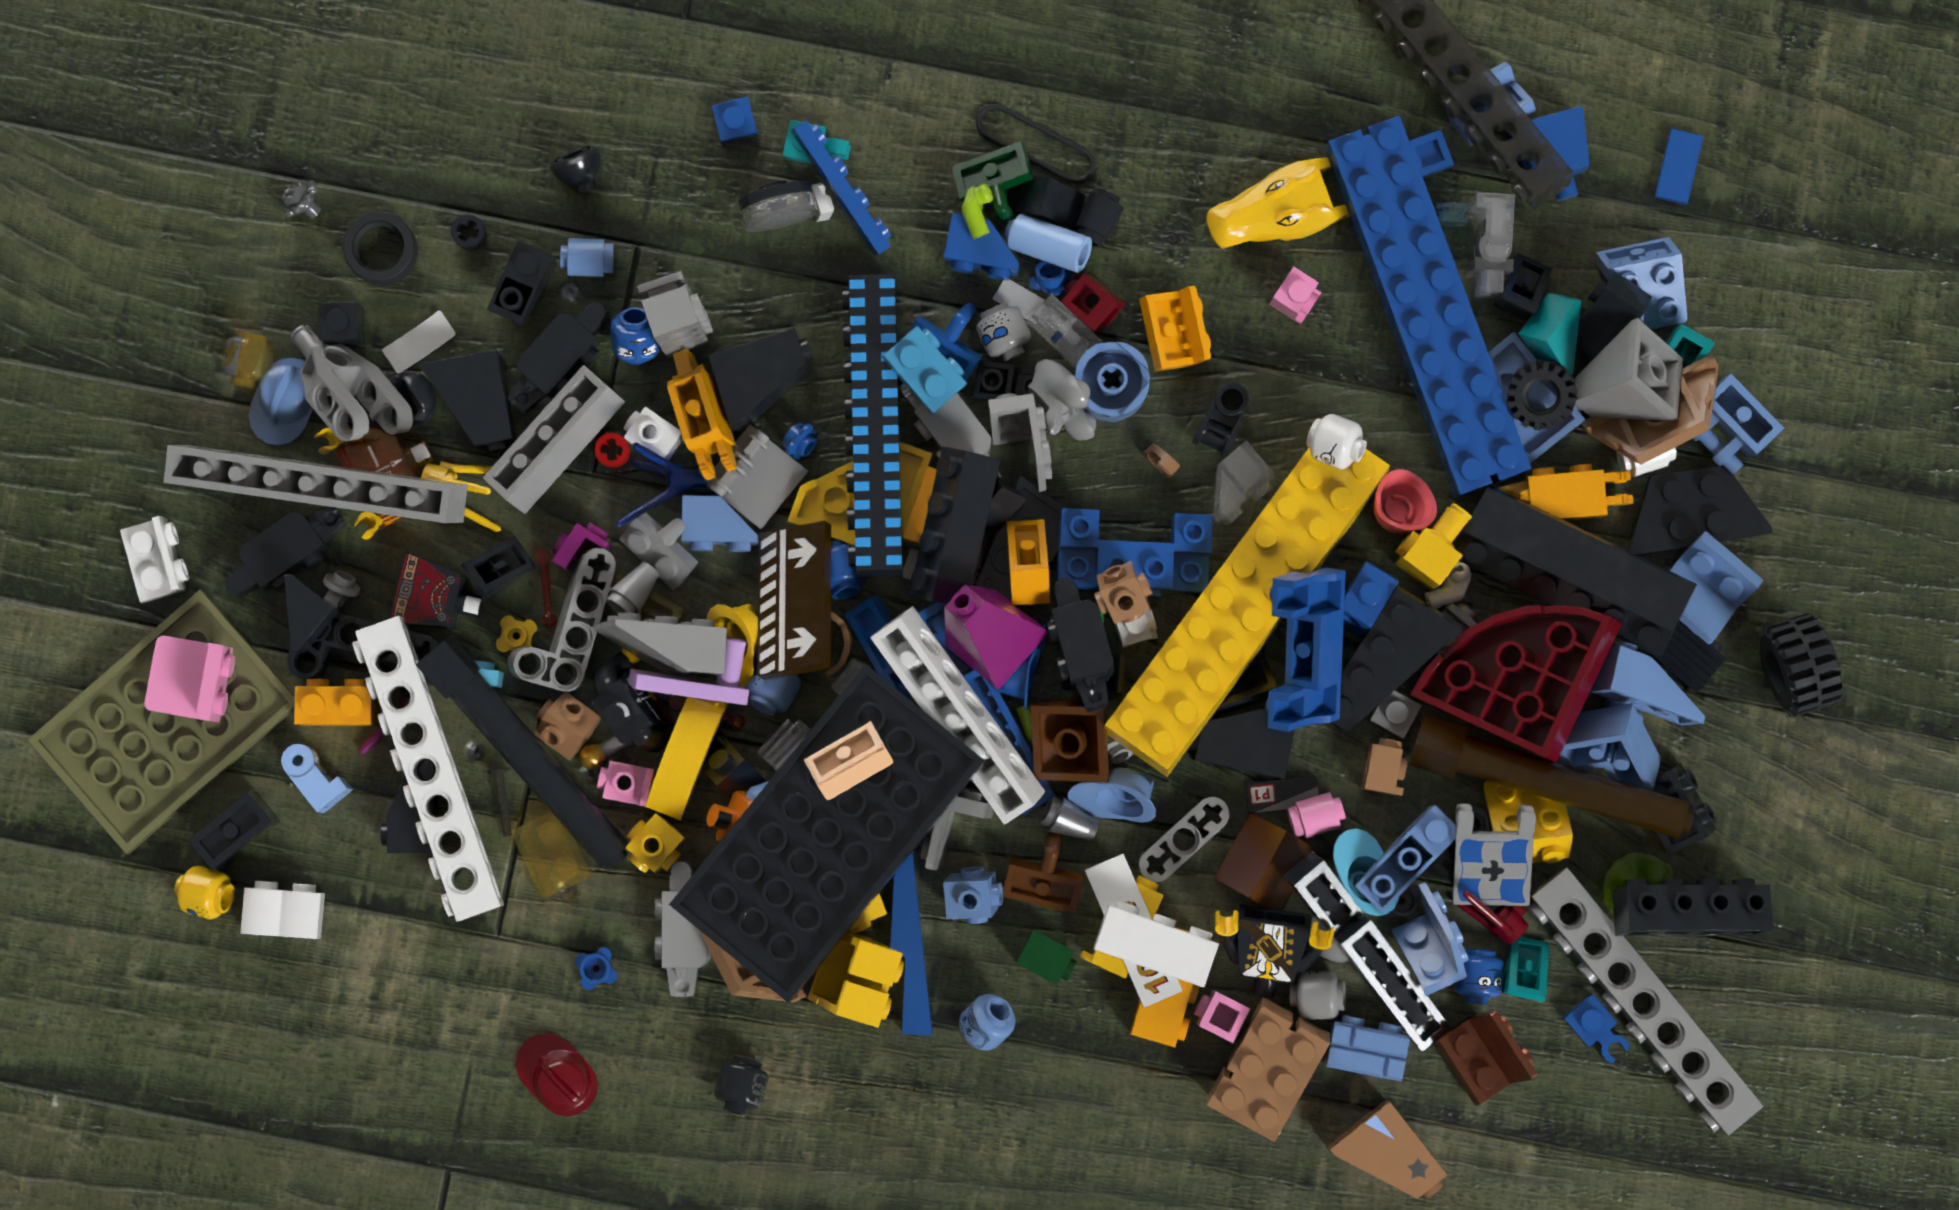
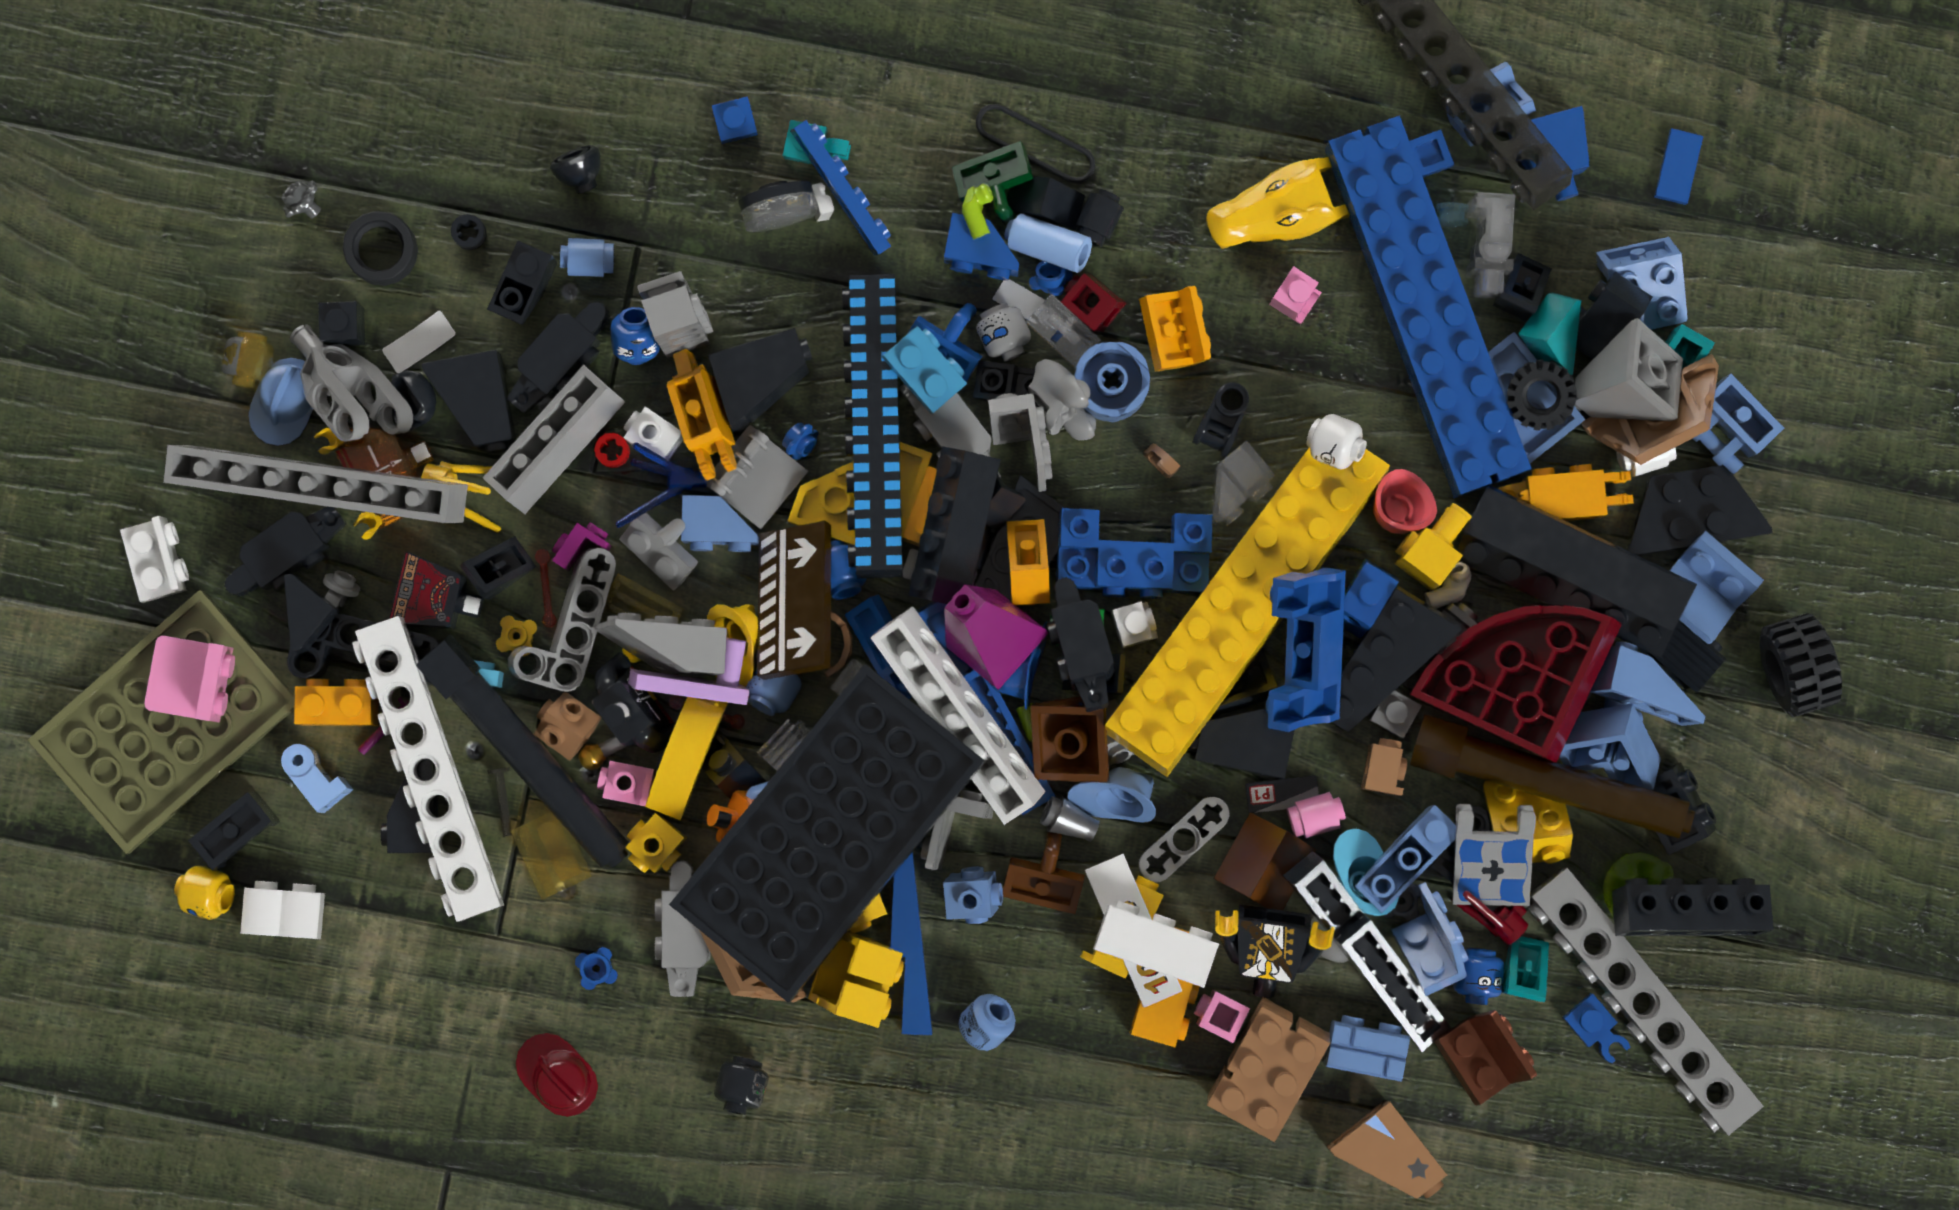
(633, 590): light grey cone -> none
(848, 761): light nougat slope -> none
(1047, 957): dark green brick -> none
(1123, 593): medium nougat brick -> none
(1318, 995): light grey head -> none

